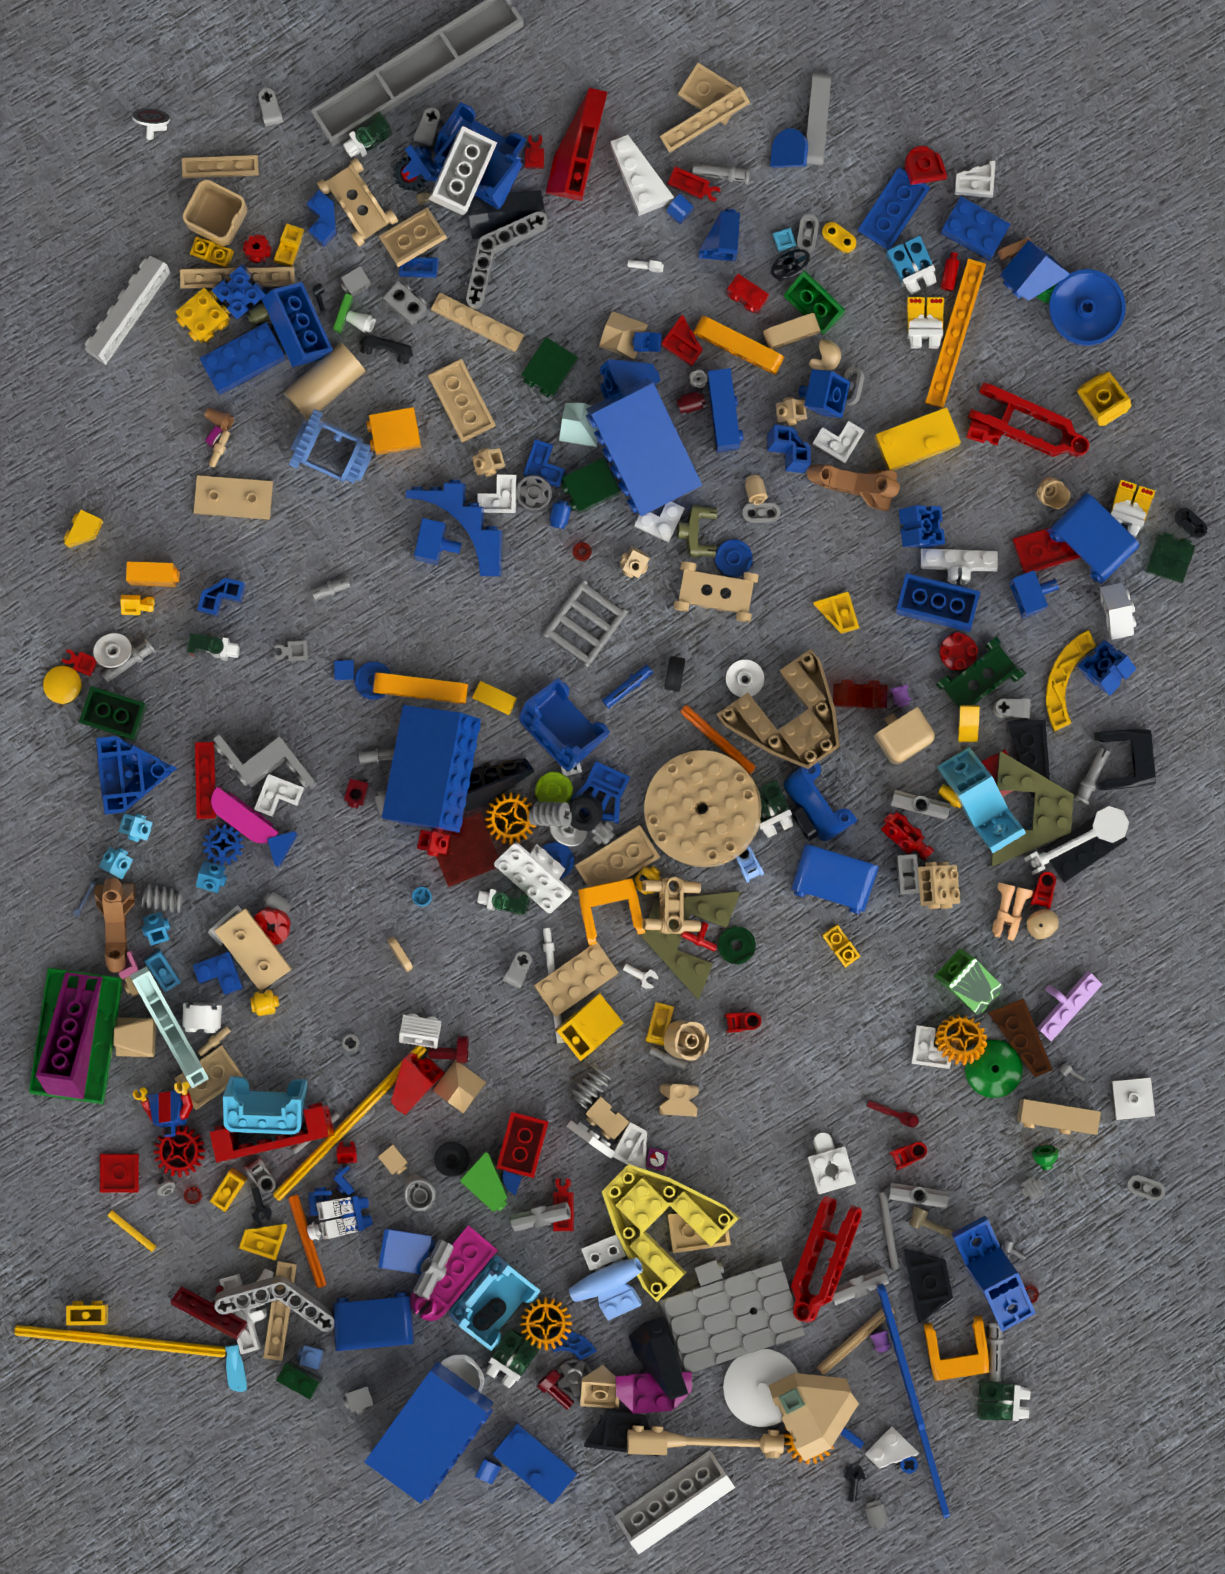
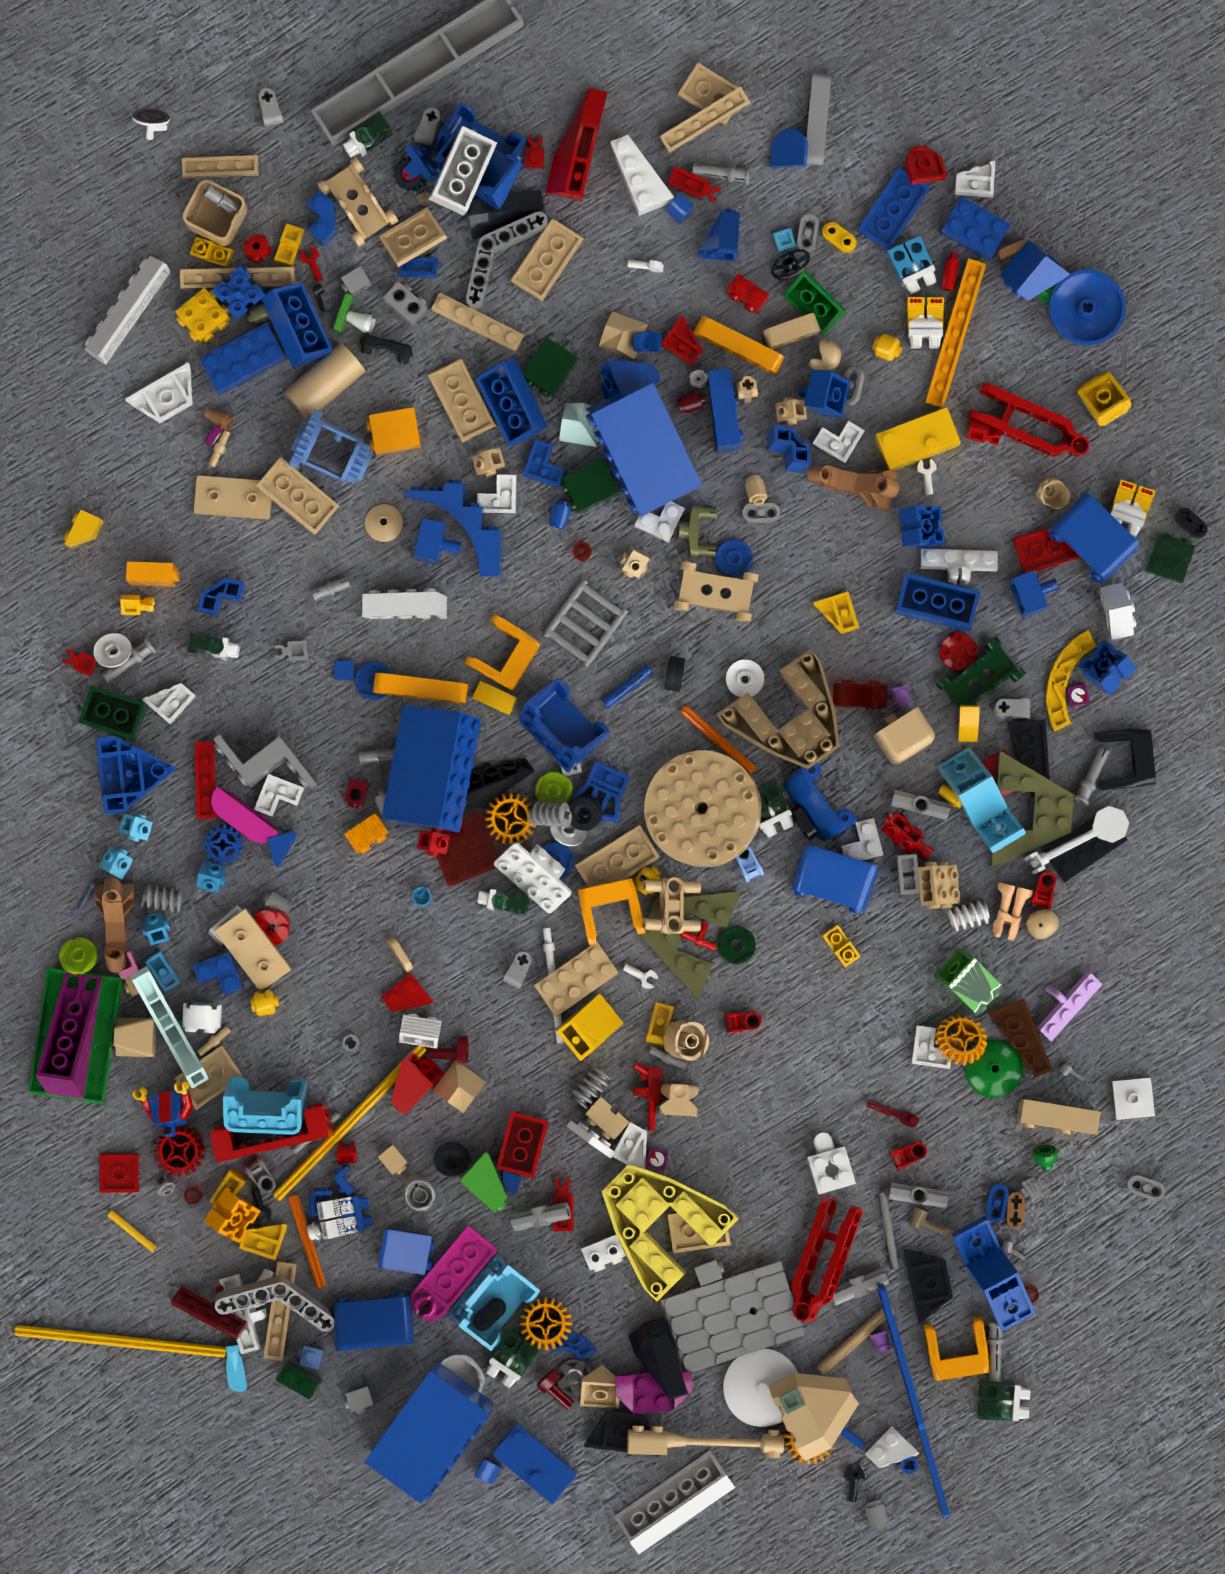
(62, 684): yellow dish -> none
(78, 956): none -> lime tile
(87, 1314): yellow brick -> none
(166, 395): none -> white wing
(170, 702): none -> white wing
(220, 199): none -> light grey axle
(231, 1215): none -> light orange brick
(297, 496): none -> tan plate
(312, 263): none -> red bar
(367, 833): none -> light orange brick
(386, 532): none -> tan dish
(404, 605): none -> white wedge
(406, 995): none -> red wing
(433, 1269): light grey piece -> none
(511, 402): none -> blue brick
(517, 661): none -> light orange connector
(534, 492): flat silver wheel -> none
(547, 259): none -> tan plate
(603, 833): light grey gear -> none
(610, 1287): light blue plate -> none
(651, 1092): none -> red piece
(747, 389): none -> tan piece
(869, 842): none -> white plate
(887, 347): none -> yellow head
(927, 475): none -> white bar
(969, 915): none -> white piece
(996, 1203): none -> blue plate
(1010, 1210): none -> medium nougat beam
(1078, 695): none -> tile

